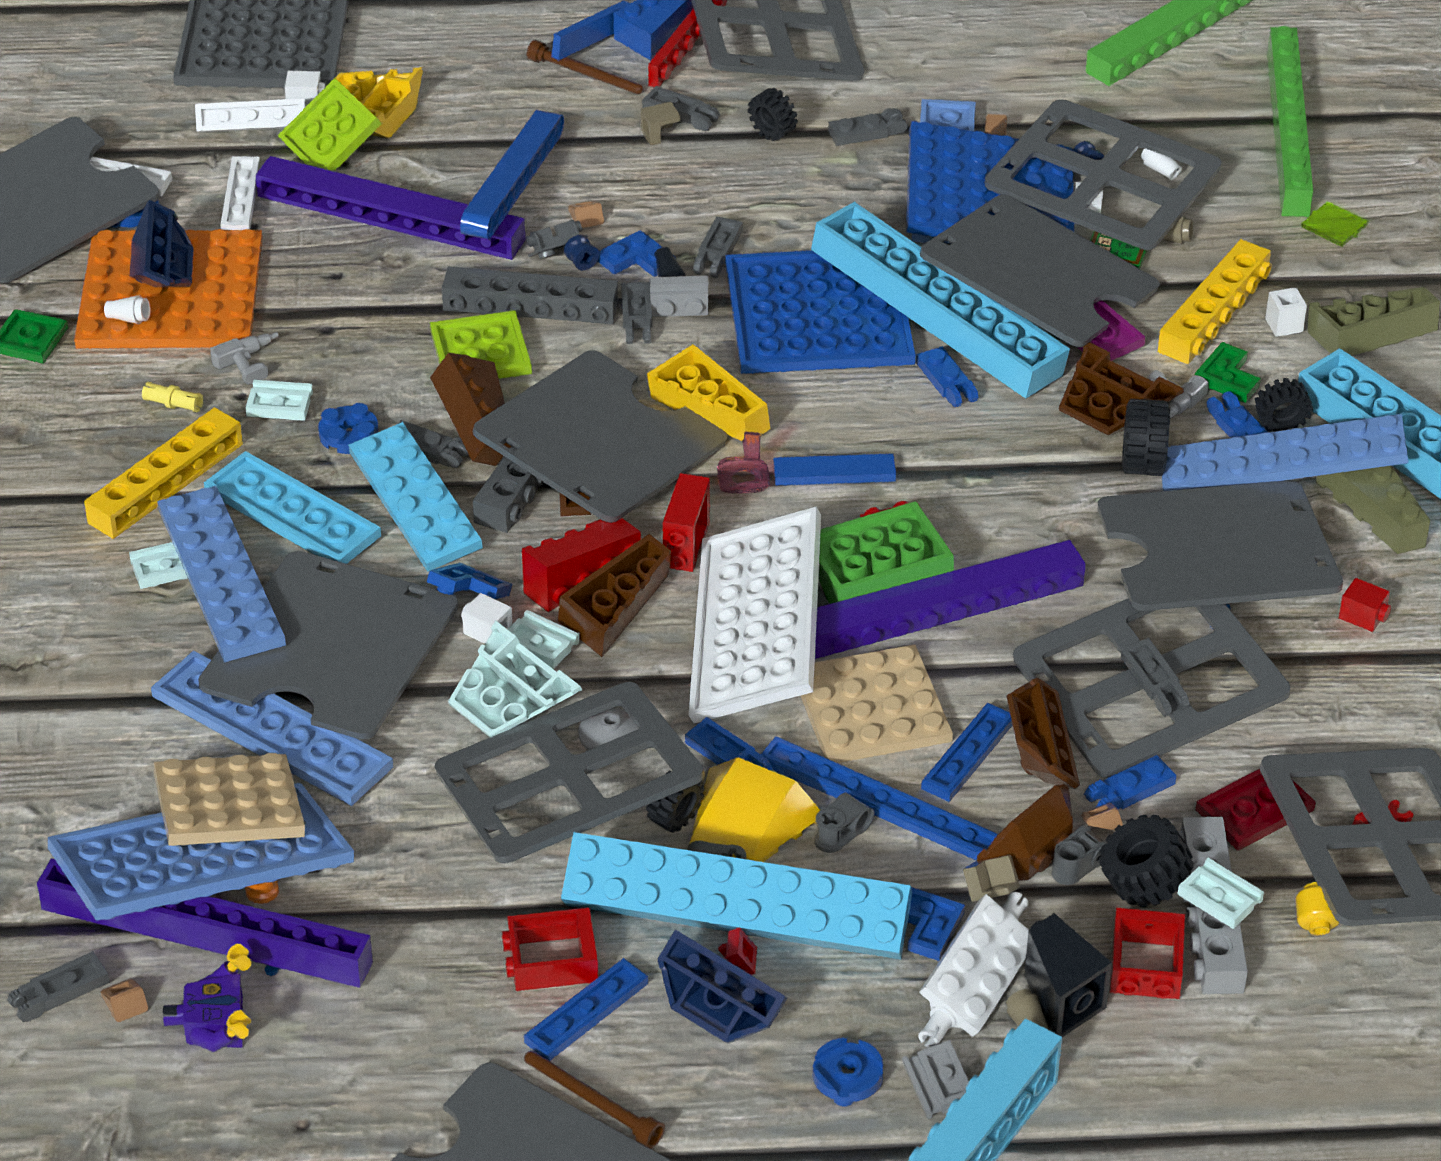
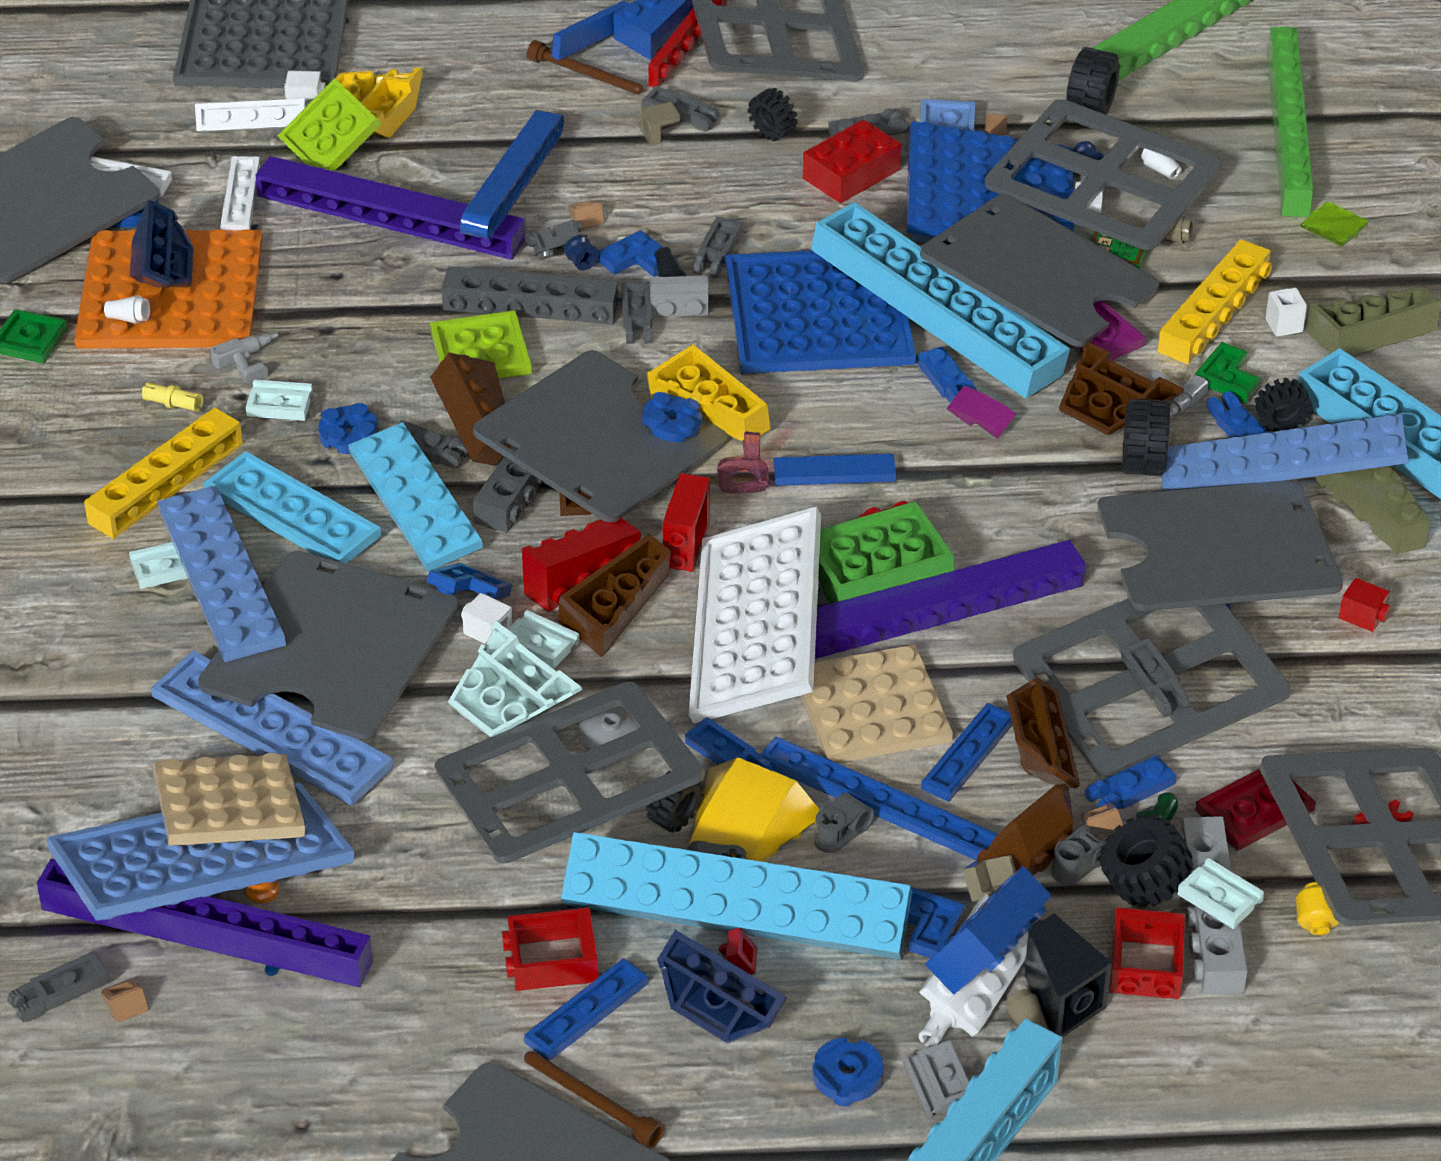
(214, 1006): dark purple torso -> none
(684, 411): none -> blue plate
(851, 161): none -> red brick
(983, 410): none -> magenta slope
(990, 931): none -> blue wedge
(1094, 79): none -> black tyre
(1165, 807): none -> dark green arm

